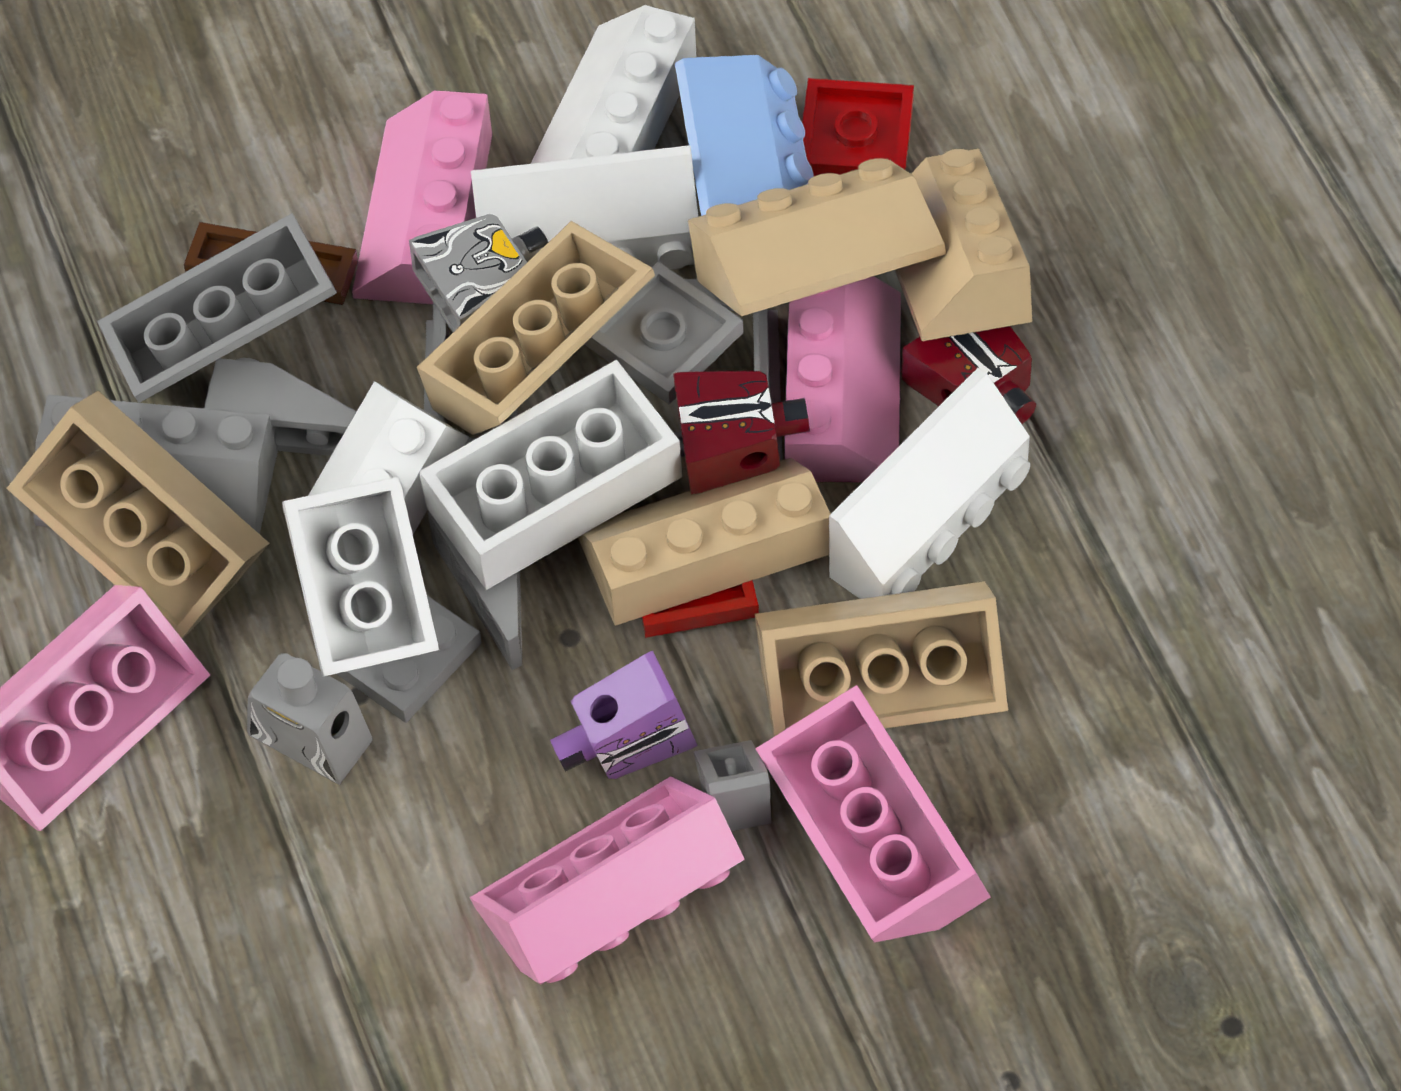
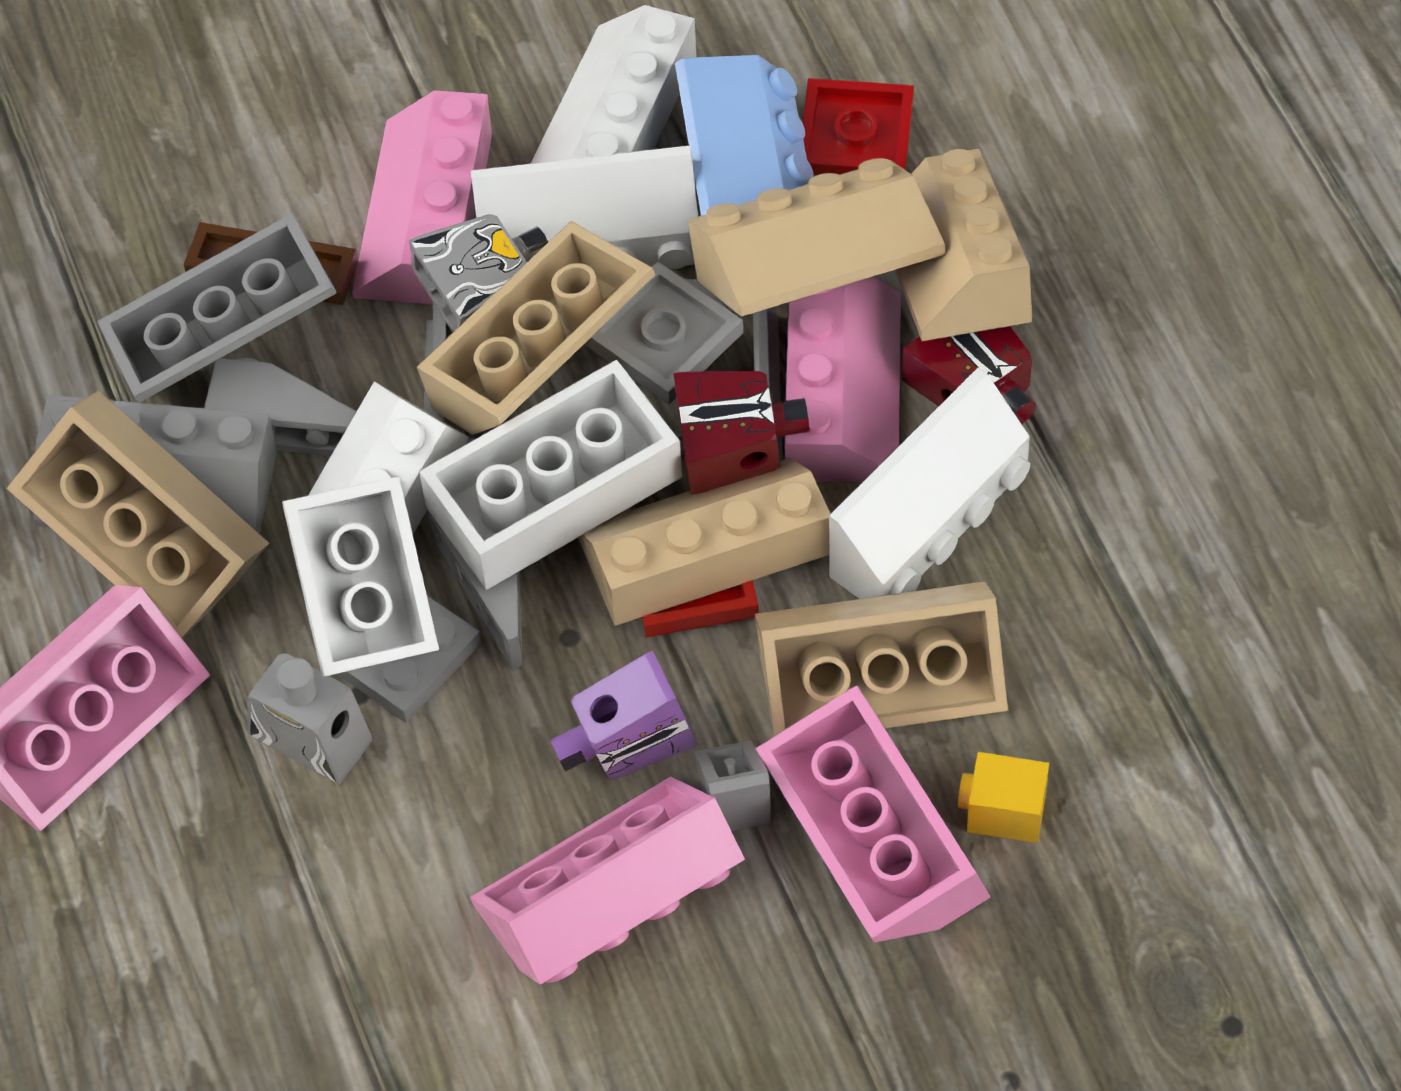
(1005, 797): none -> yellow brick

